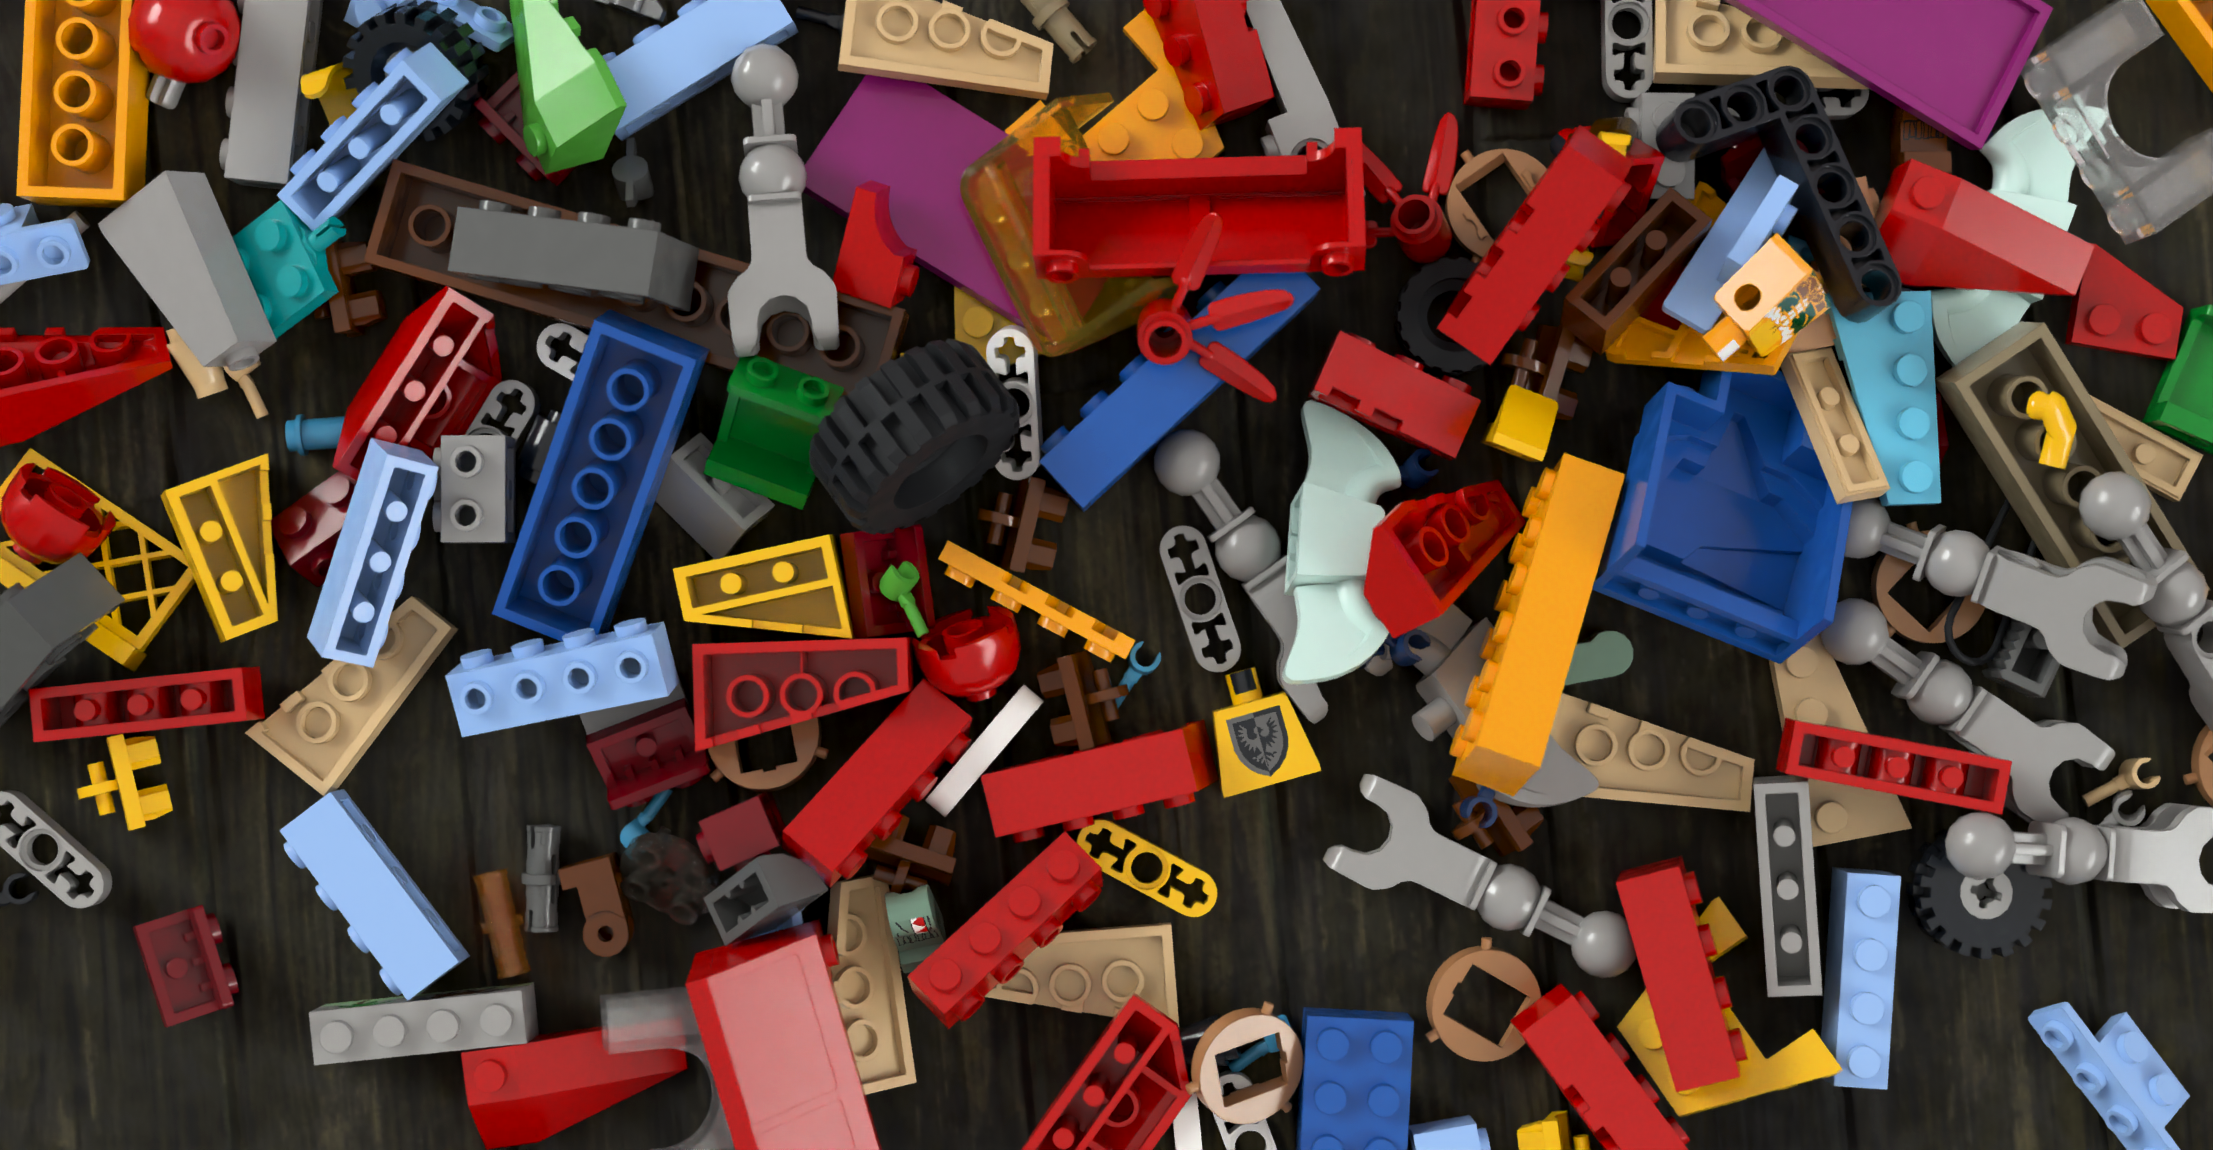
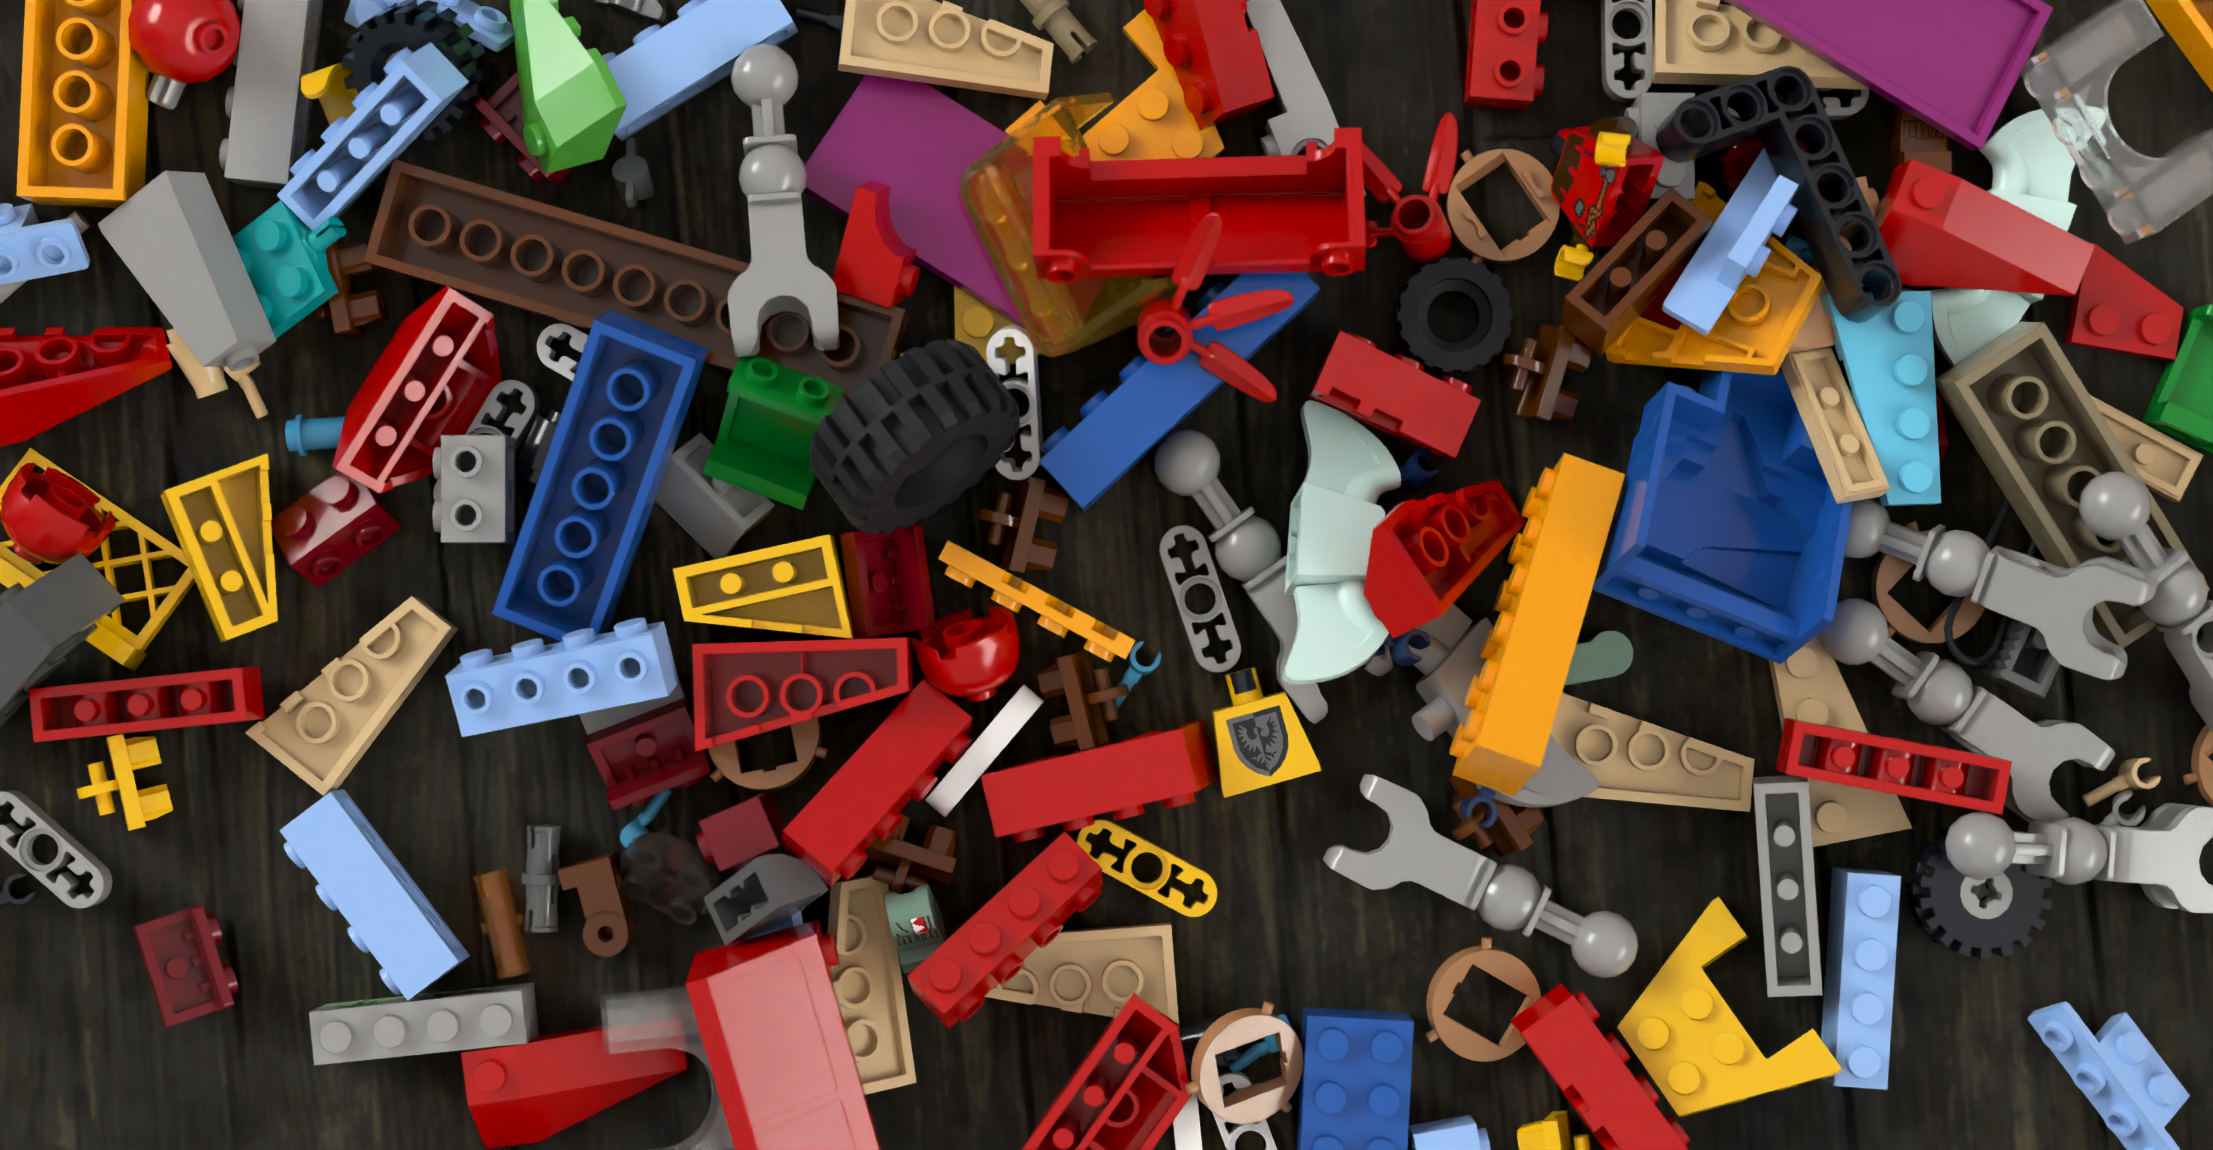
(372, 553): light blue brick -> none
(573, 254): dark grey wedge -> none
(897, 586): bright green hand -> none
(1522, 424): yellow slope -> none
(1536, 244): red wedge -> none
(1679, 973): red wedge -> none
(1766, 301): light orange torso -> none
(2058, 423): yellow arm -> none

